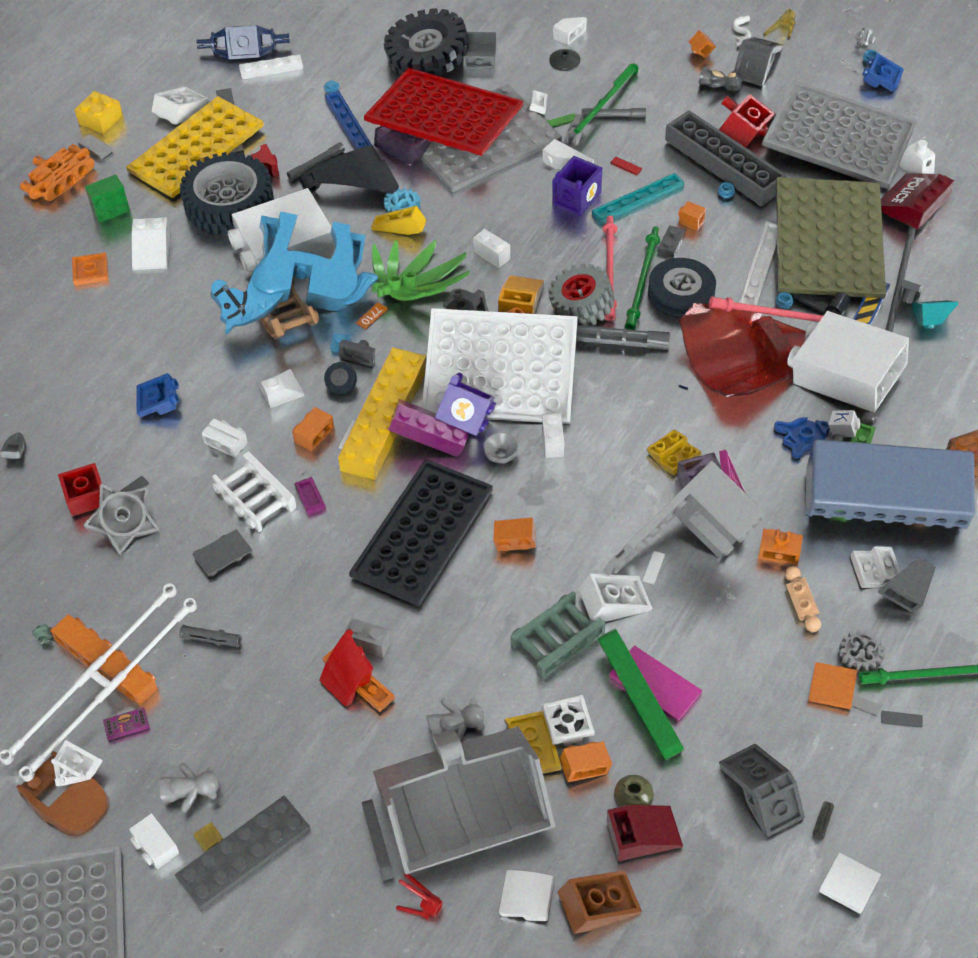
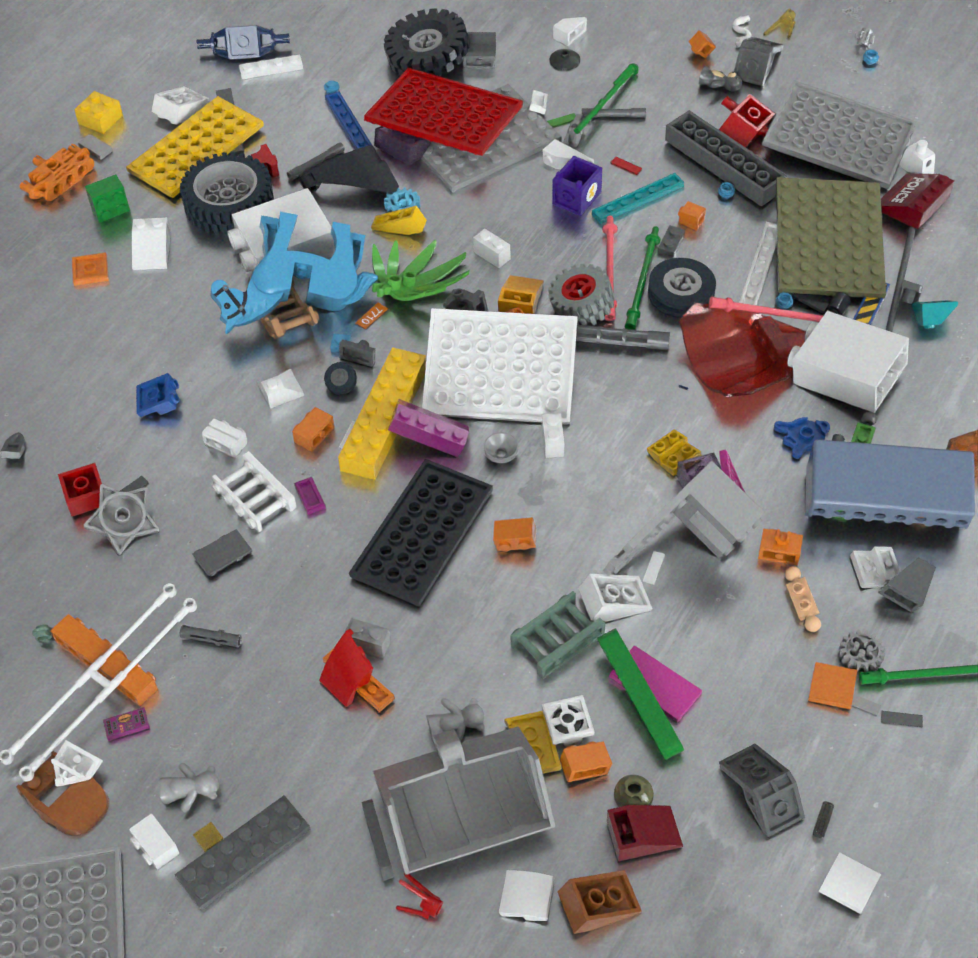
(465, 406): container -> none
(844, 423): white brick -> none
(882, 72): blue plate -> none

